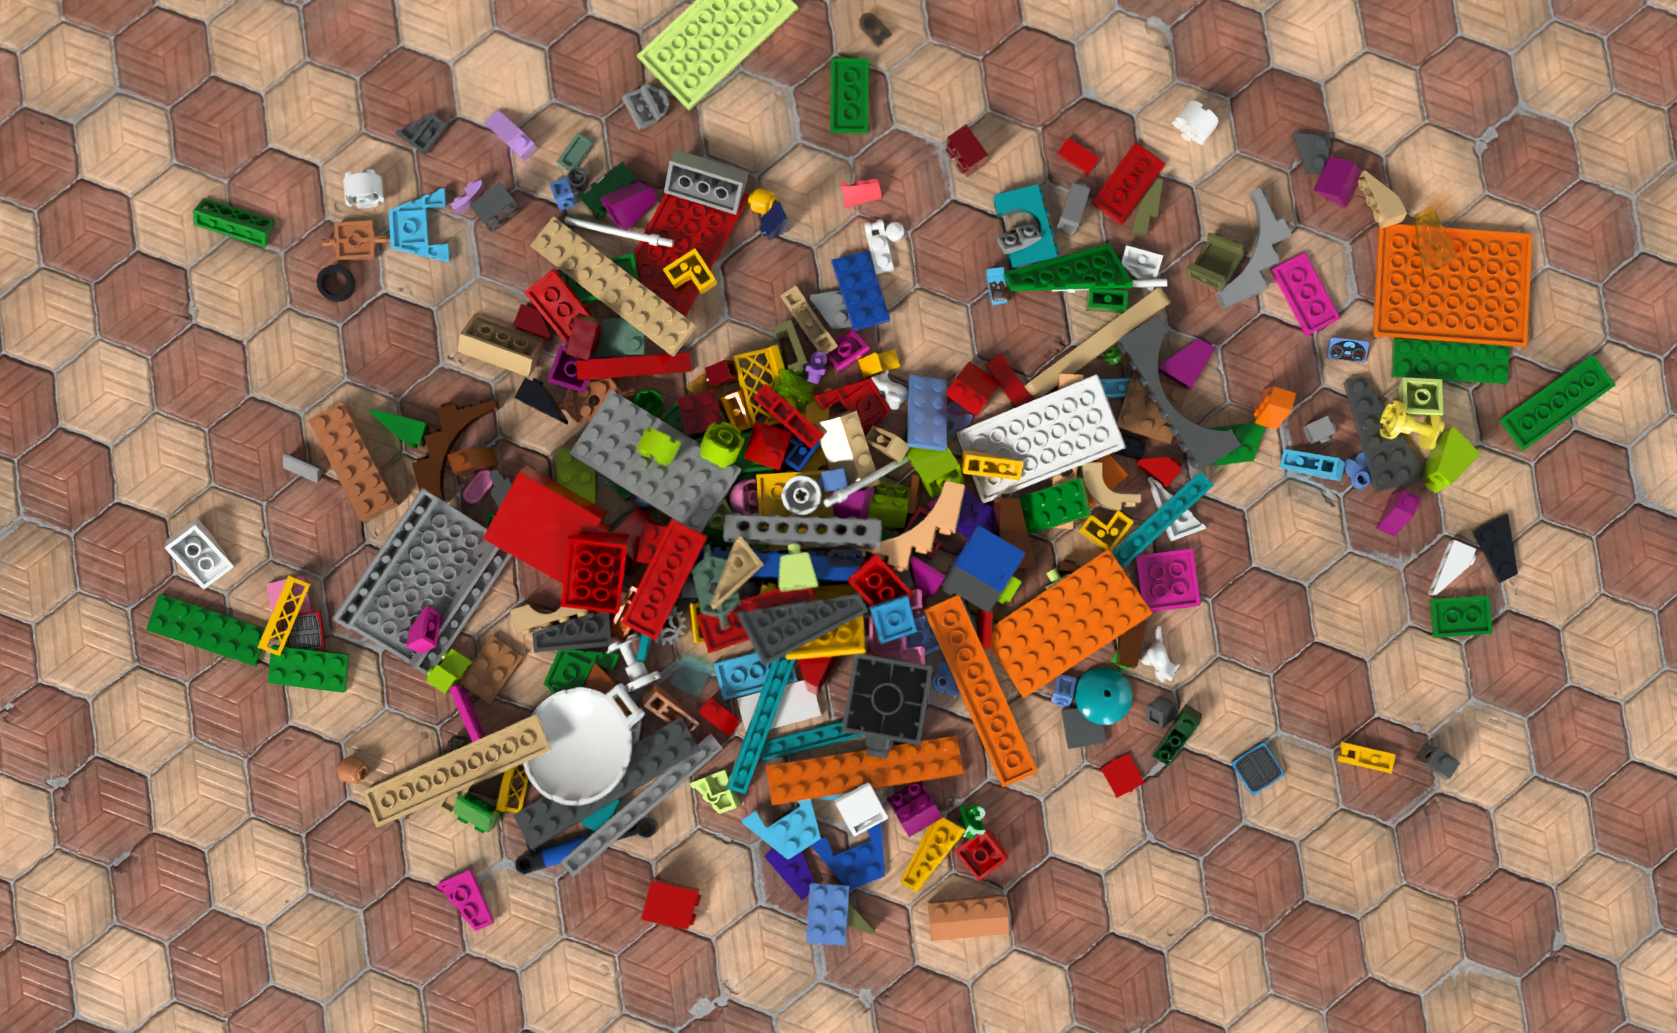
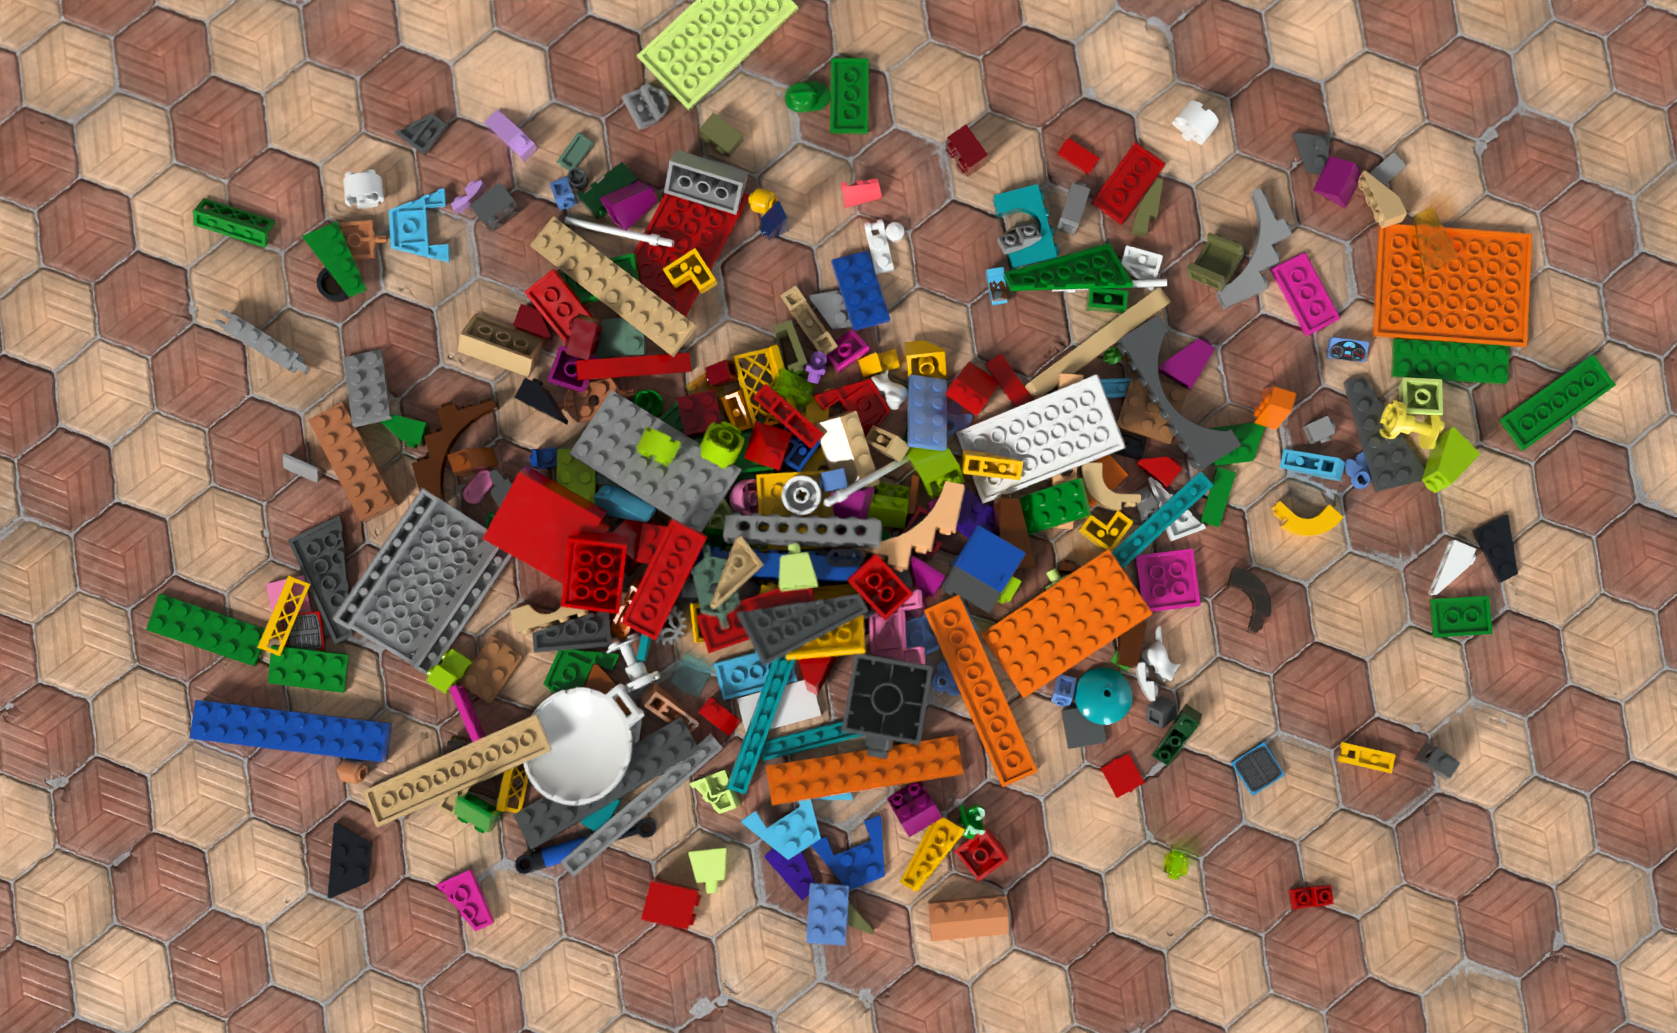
(199, 553): white slope -> none
(263, 343): none -> light grey hinge
(291, 730): none -> blue brick
(324, 566): none -> dark grey wing
(334, 253): none -> green wing
(349, 861): none -> black wing
(367, 388): none -> light grey plate
(424, 631): dark pink slope -> none
(544, 458): none -> blue bracket
(623, 504): none -> medium azure slope
(709, 866): none -> yellowish green torso
(721, 135): none -> olive brick
(807, 96): none -> green piece
(861, 809): white slope -> none
(869, 23): clear smoke plate -> none
(893, 619): dark azure tile -> none
(925, 359): none -> yellow slope
(984, 627): red tile -> none
(1148, 504): none -> light grey bracket
(1148, 688): none -> white slope
(1175, 864): none -> clear neon green head
(1217, 497): none -> green tile
(1257, 593): none -> clear smoke arch
(1311, 896): none -> red slope
(1321, 523): none -> yellow arch
(1388, 169): none -> light grey tile
(1398, 512): magenta slope -> none

